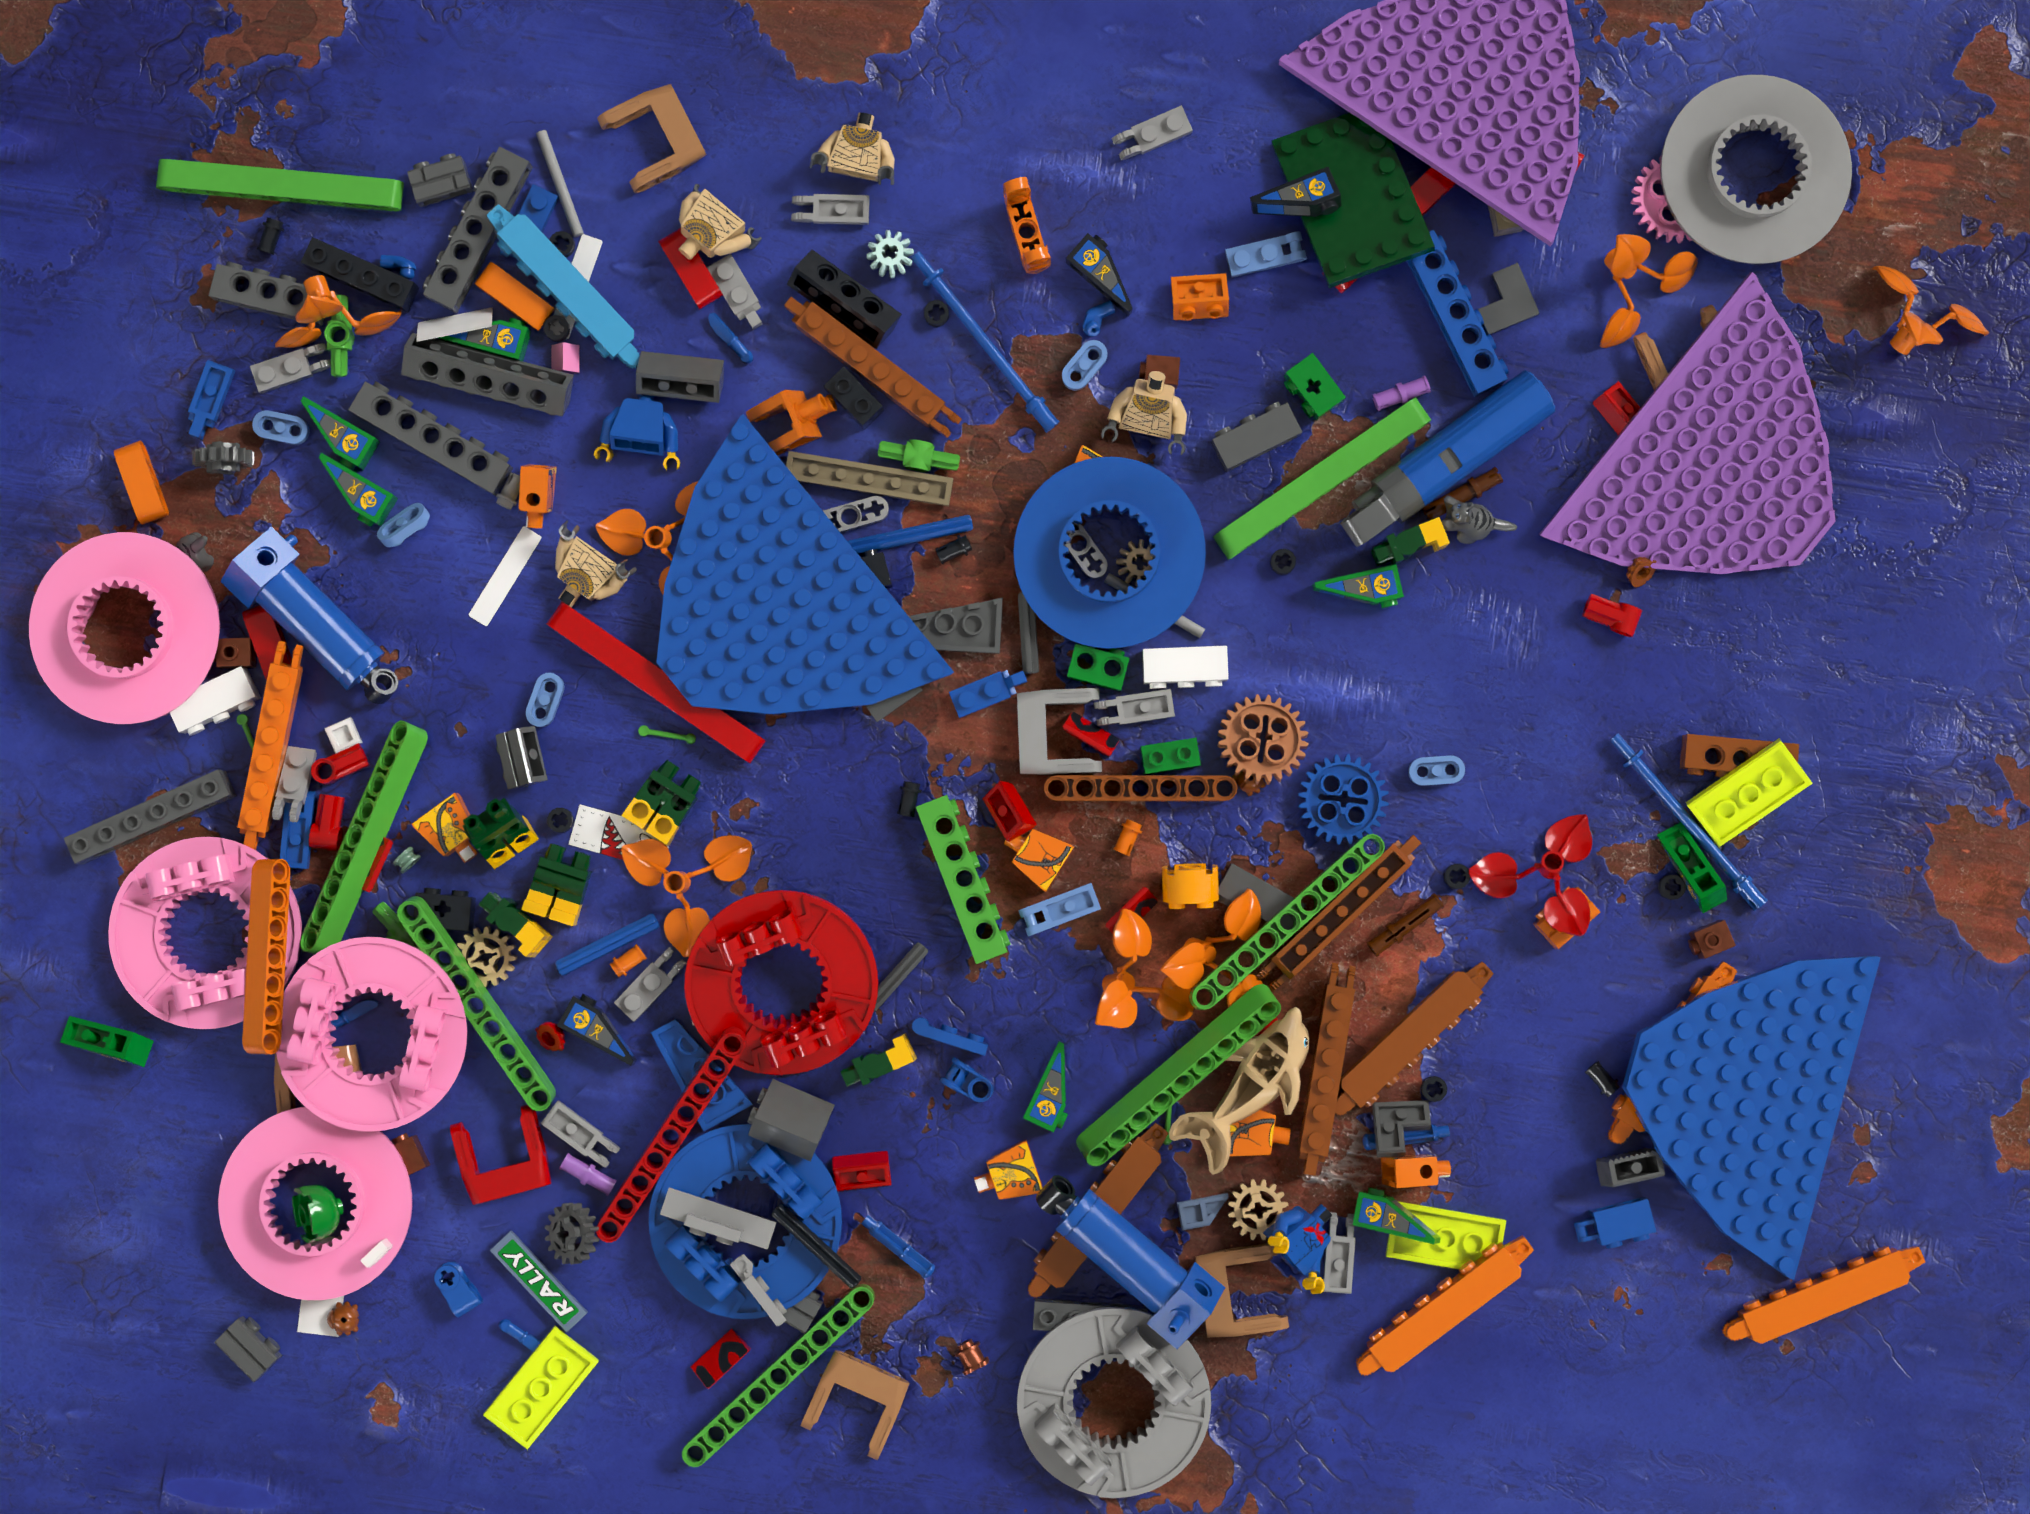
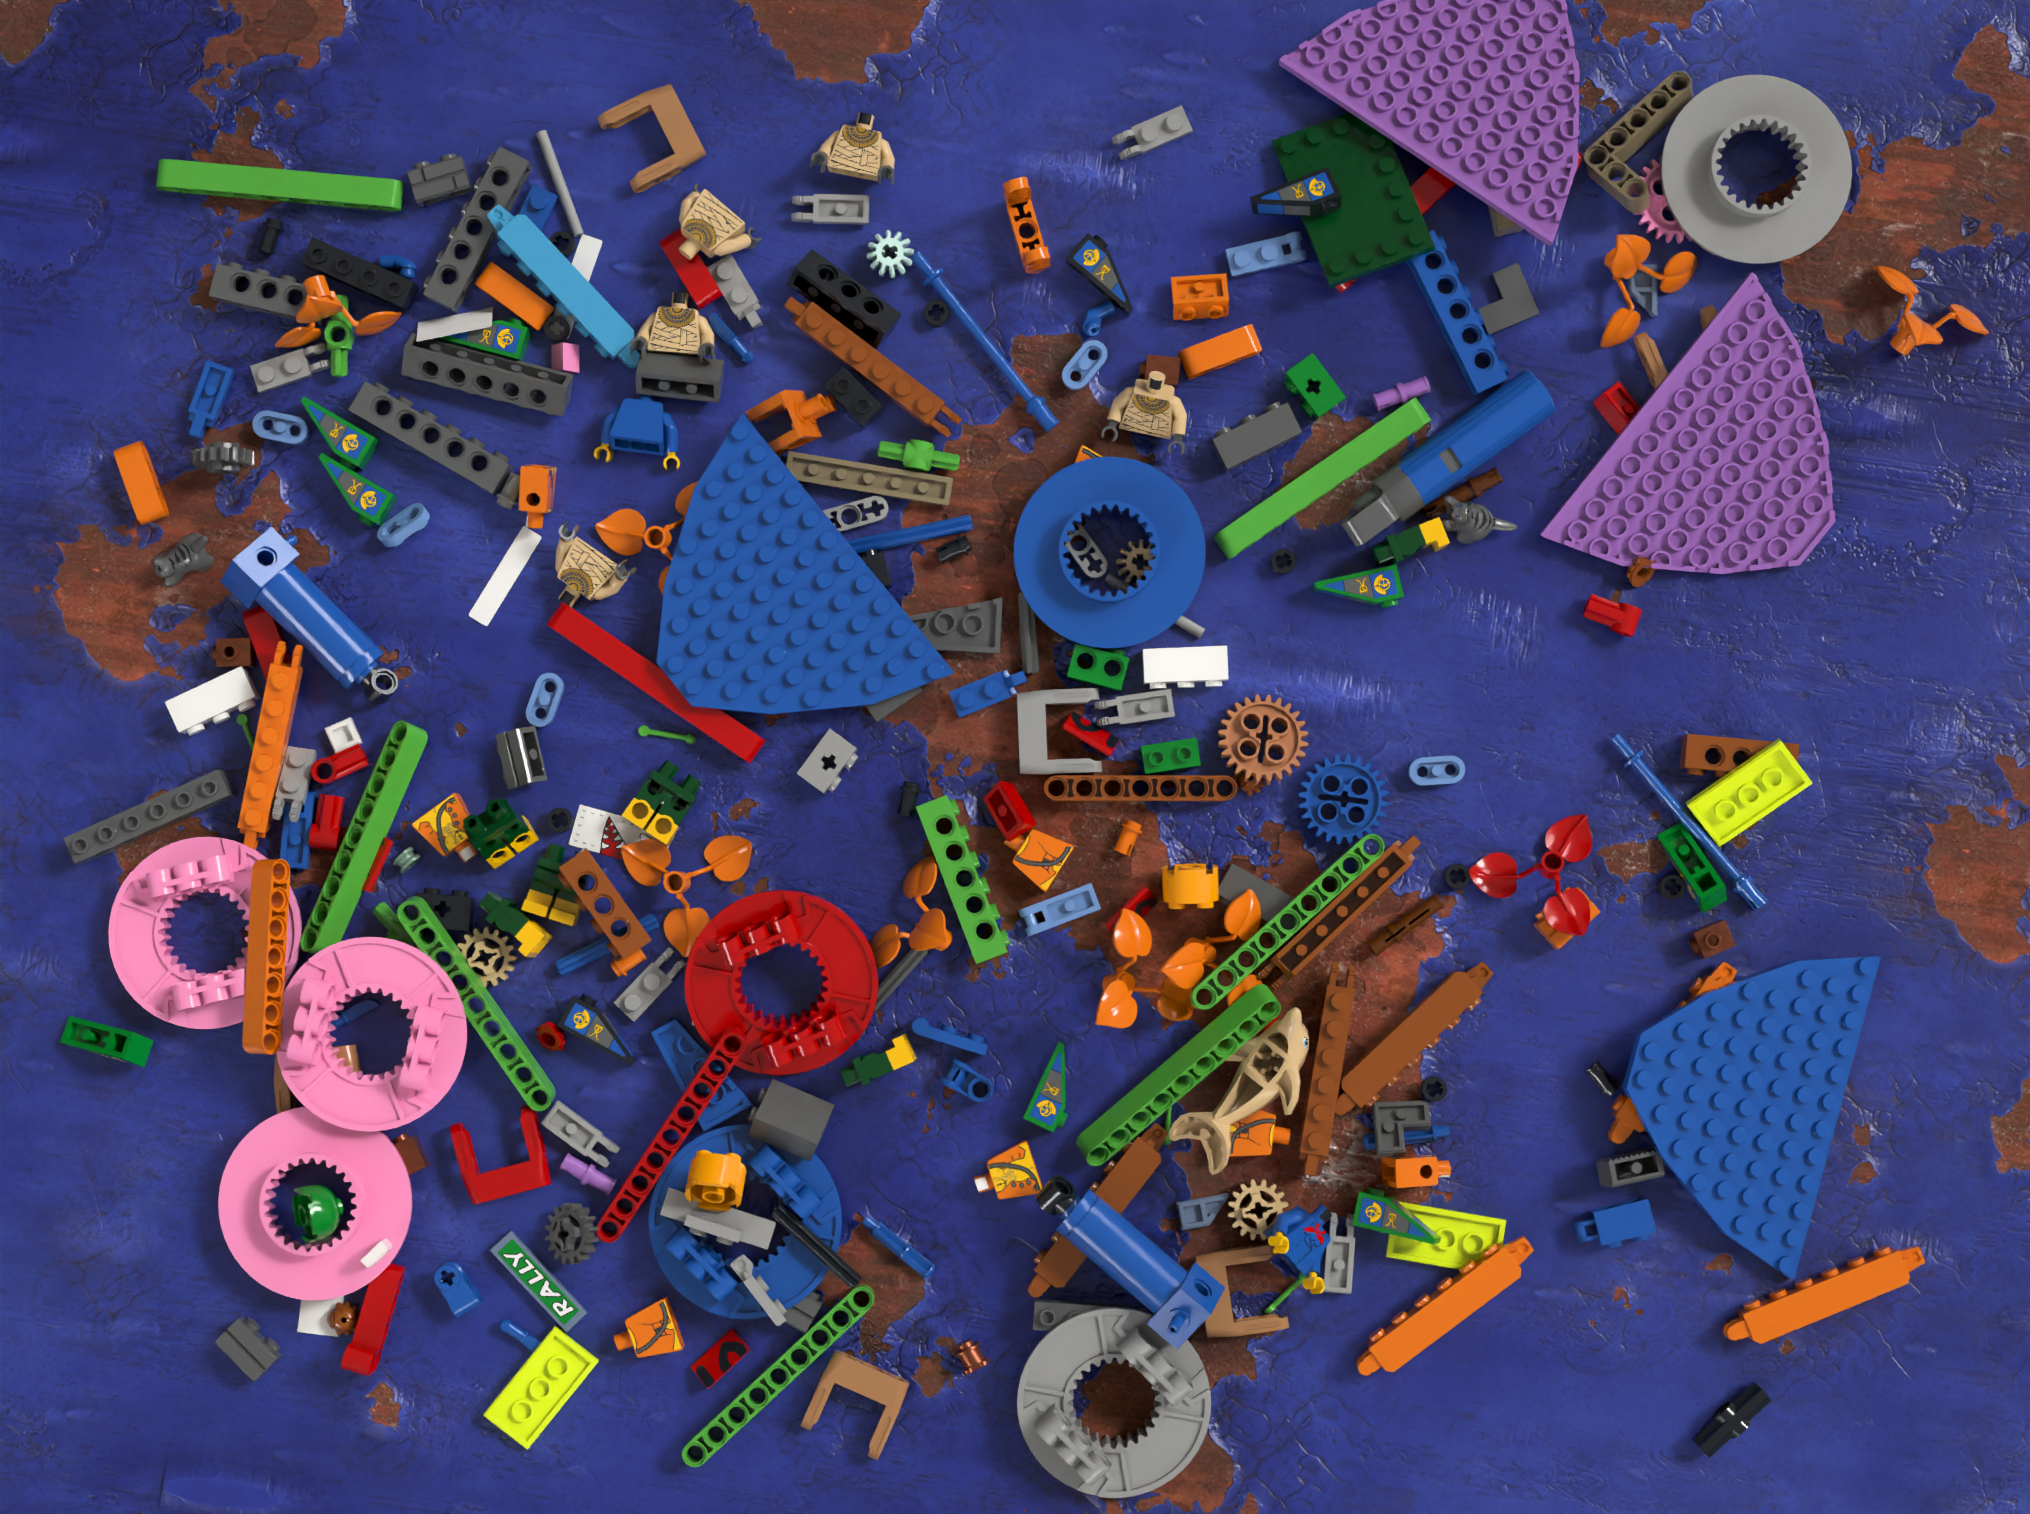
(69, 599): bright pink piece -> none
(374, 1321): none -> red beam
(634, 936): none -> dark orange brick
(651, 1330): none -> orange torso
(676, 331): none -> torso
(715, 1181): none -> light orange brick
(829, 746): none -> light grey brick
(861, 1170): red slope -> none
(929, 931): none -> orange plant
(1220, 351): none -> orange beam
(1272, 1306): none -> bright green hinge
(1633, 139): none -> dark tan beam
(1643, 290): none -> sand blue tile
(1731, 1419): none -> black piece

